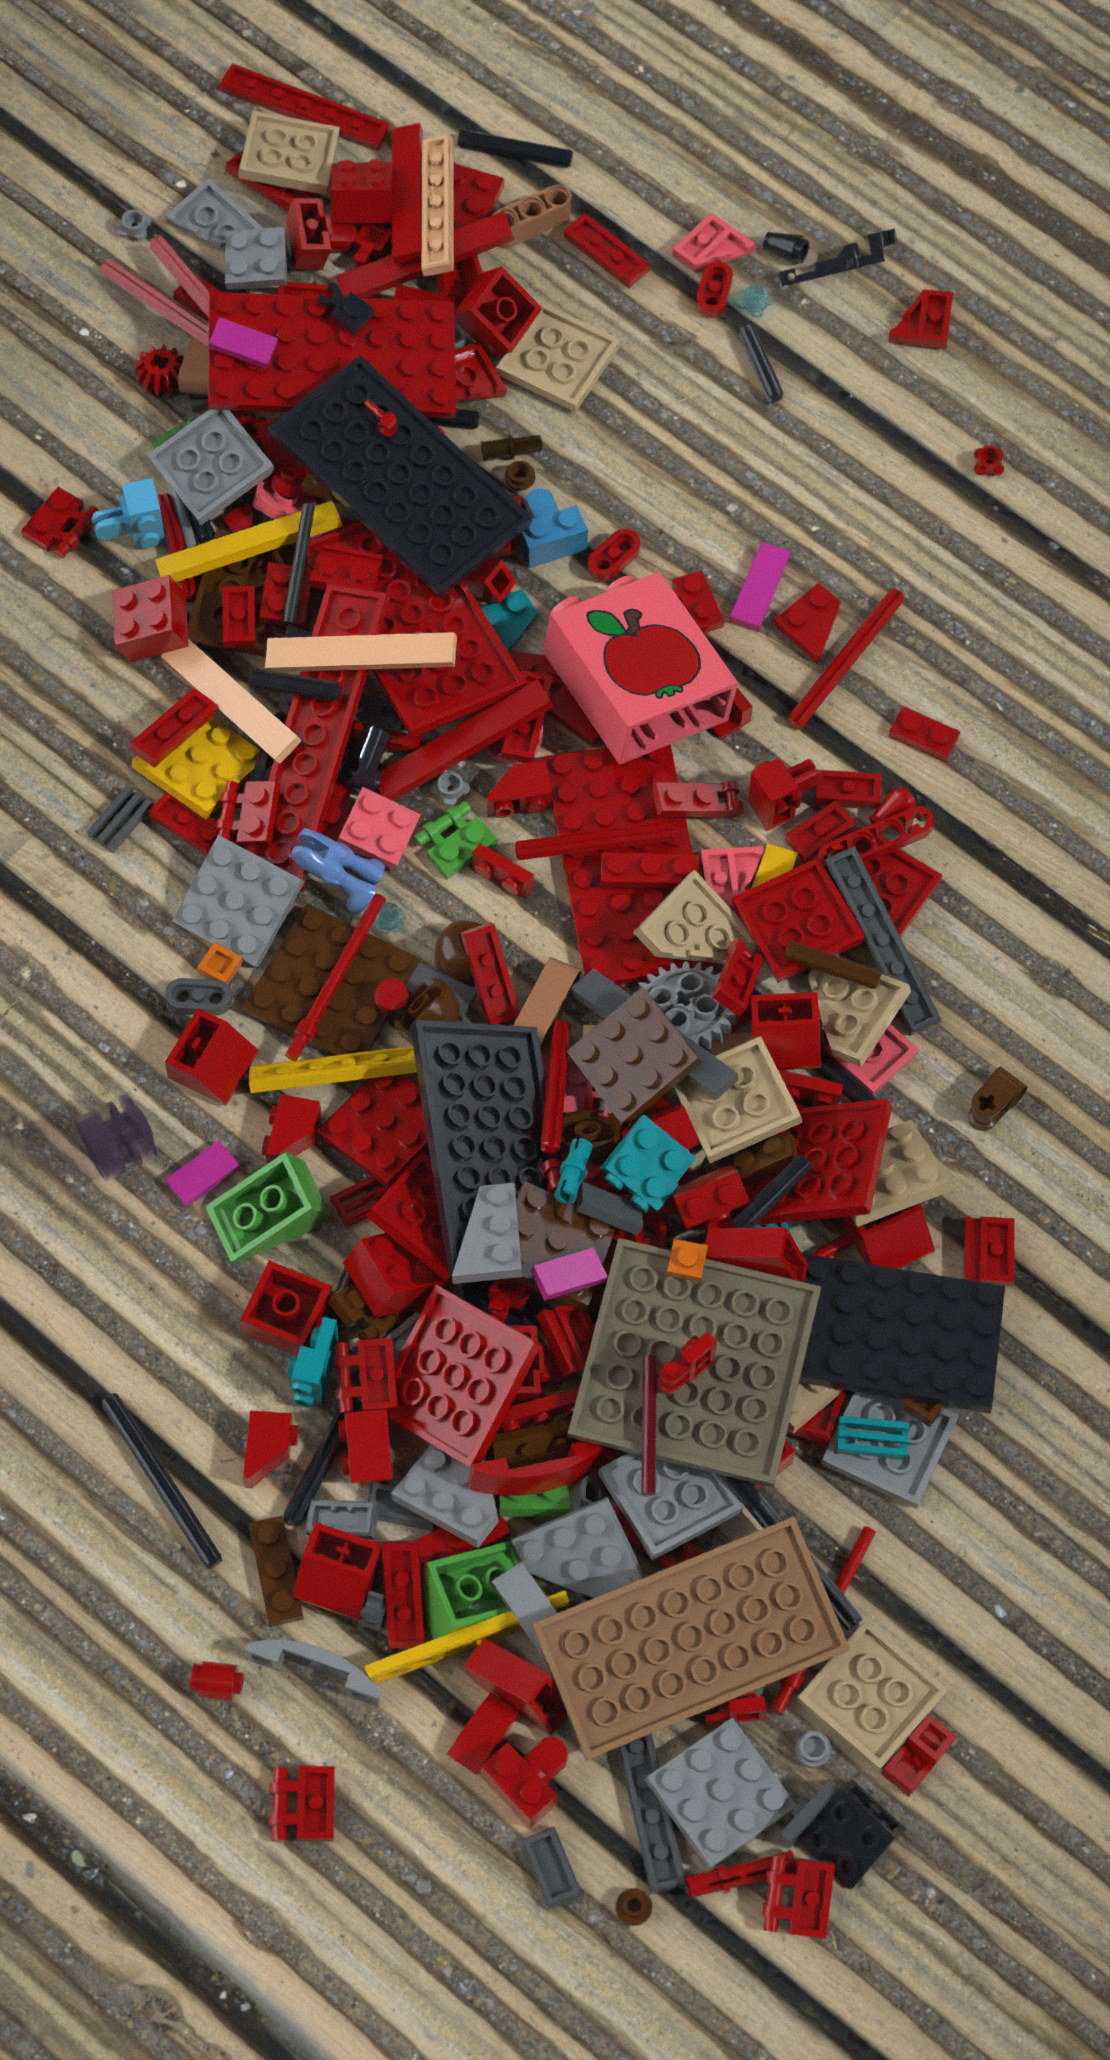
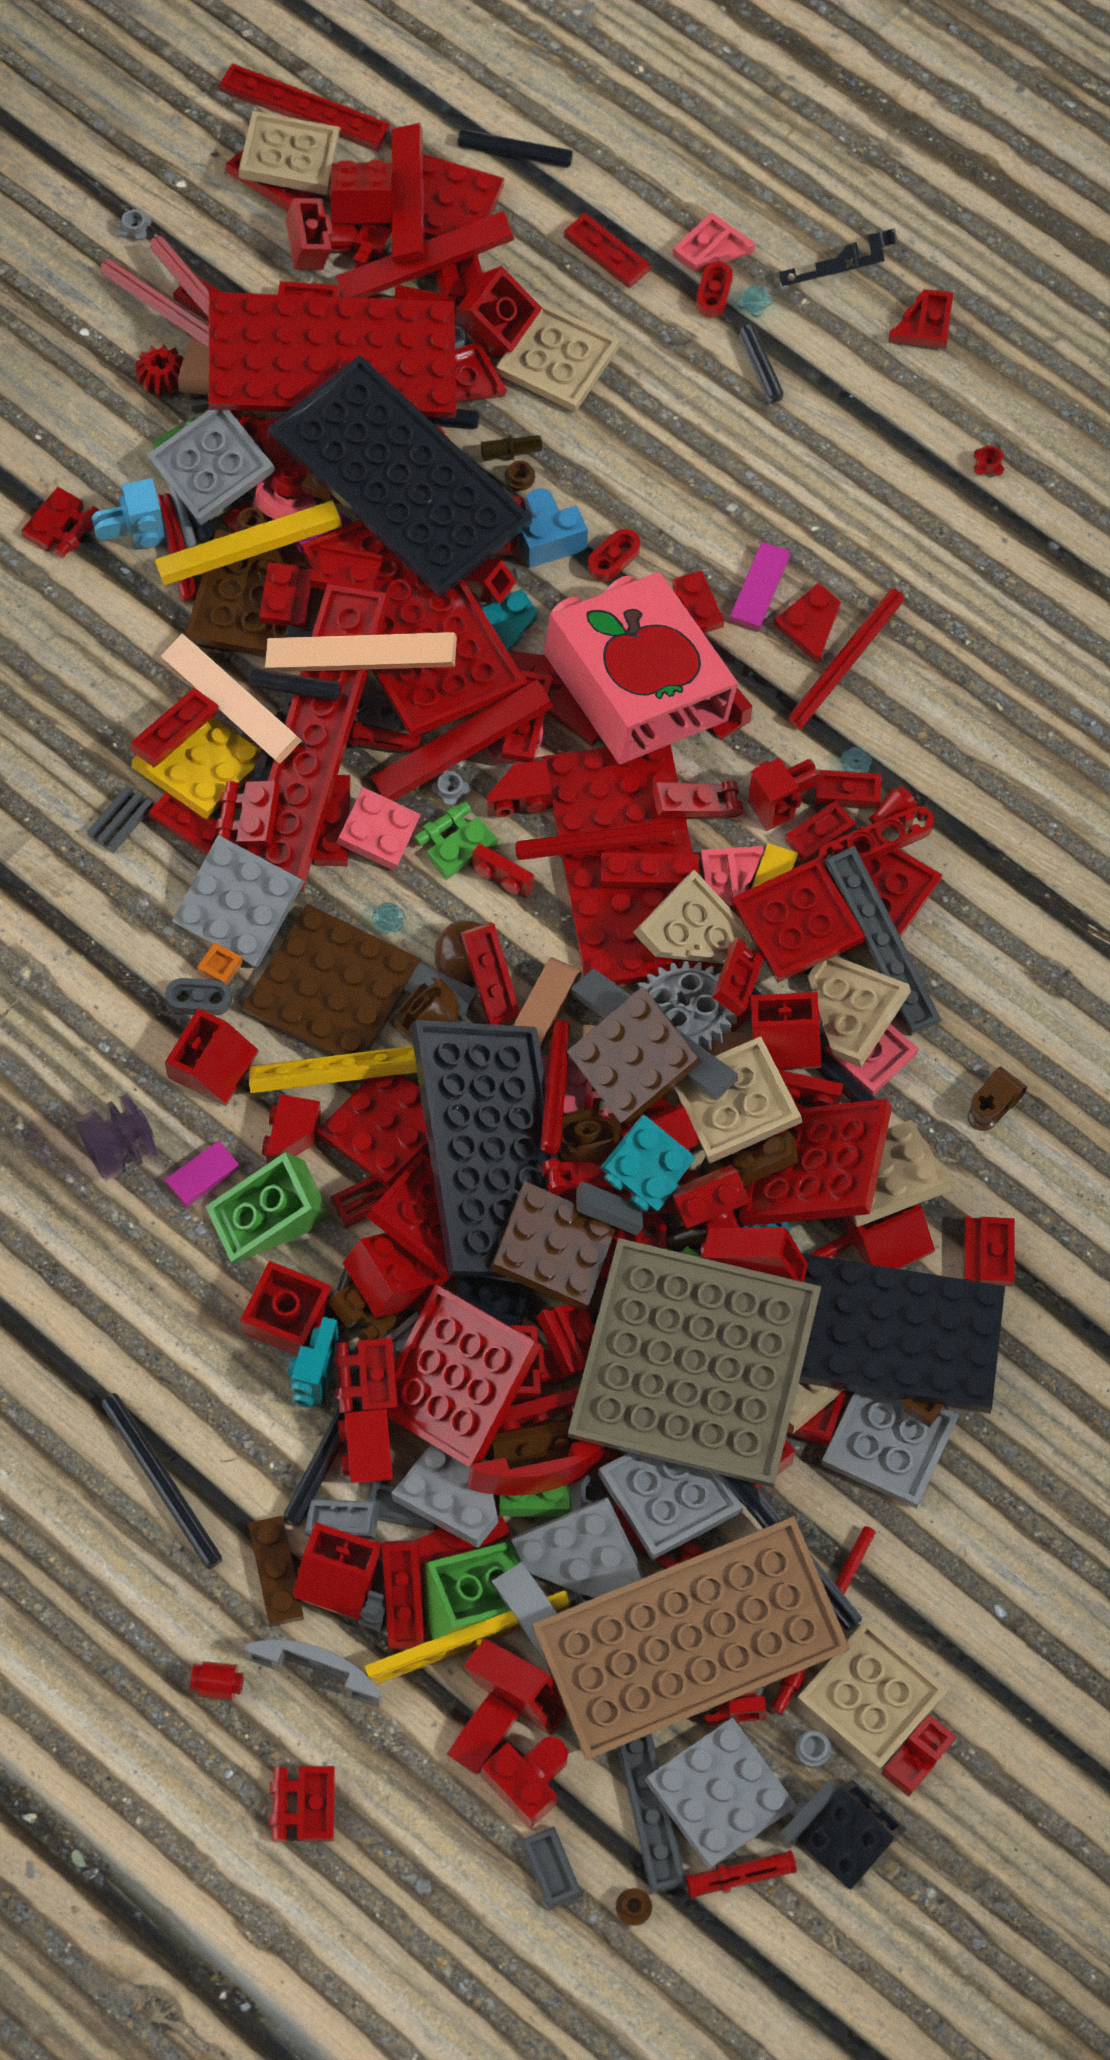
(150, 618): red brick -> none
(209, 214): light grey wing -> none
(239, 616): red plate -> none
(243, 343): dark pink tile -> none
(250, 515): none -> reddish brown plate
(256, 258): light grey plate -> none
(267, 1444): red slope -> none
(298, 564): pearl dark grey bar -> none
(308, 1027): red bar -> none
(326, 861): medium blue piece -> none
(347, 311): black plate -> none
(361, 767): black piece -> none
(387, 423): red hand -> none
(391, 995): red tile -> none
(437, 206): light nougat tile -> none
(491, 1238): light grey wing -> none
(507, 1294): red plate -> none
(538, 213): nougat beam -> none
(569, 1273): dark pink tile -> none
(573, 1171): teal pin -> none
(649, 1400): dark red bar -> none
(687, 1260): orange plate -> none
(696, 1357): red plate -> none
(772, 1193): black axle -> none
(787, 246): black cone -> none
(810, 1896): red plate -> none
(833, 965): reddish brown axle -> none
(856, 753): none -> clear light blue plate
(873, 1424): teal tile -> none
(924, 734): red plate -> none

